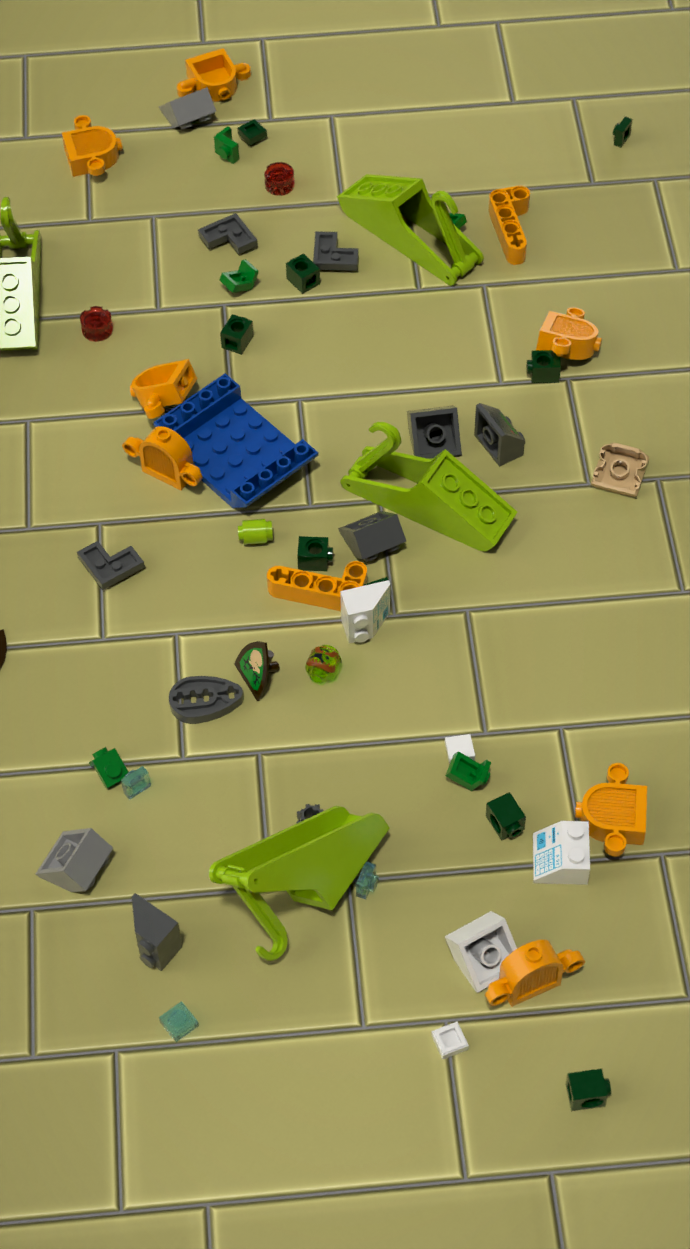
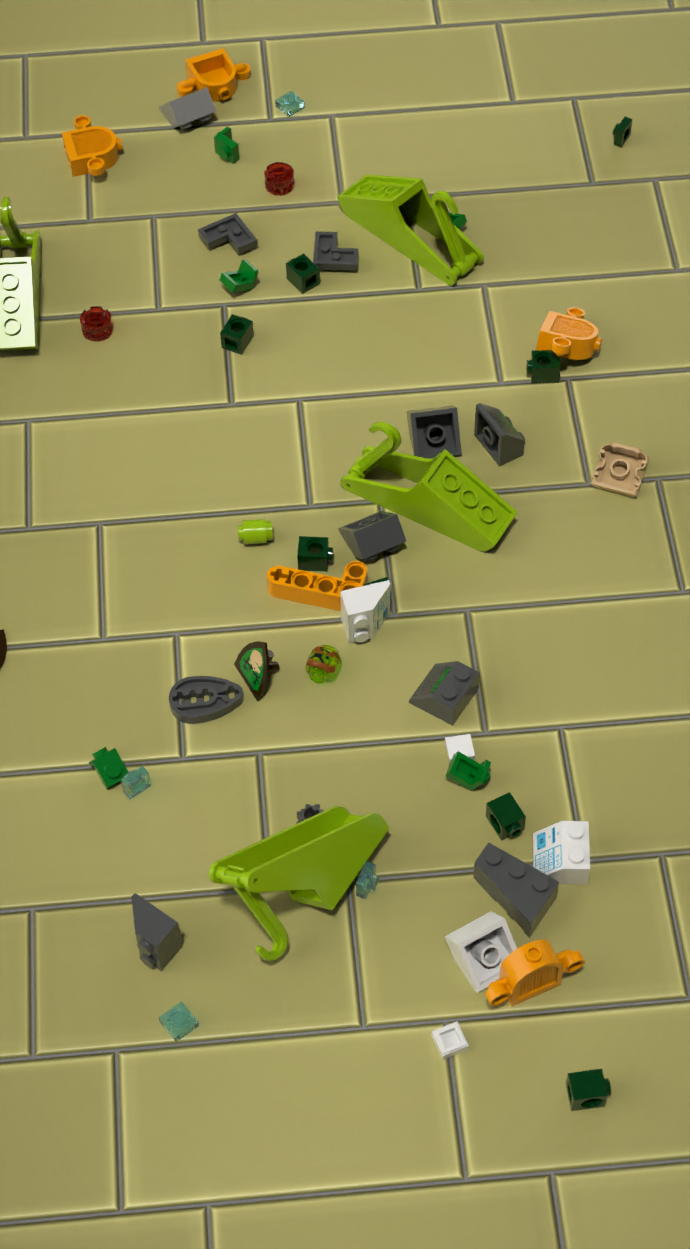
(75, 860): light grey slope -> none
(108, 569): dark grey plate -> none
(163, 386): light orange piece -> none
(165, 457): light orange piece -> none
(234, 444): blue slope -> none
(252, 132): dark green plate -> none
(290, 103): none -> clear light blue plate
(446, 690): none -> dark grey slope
(504, 208): light orange beam -> none
(516, 886): none -> dark grey wedge
(615, 811): light orange piece -> none

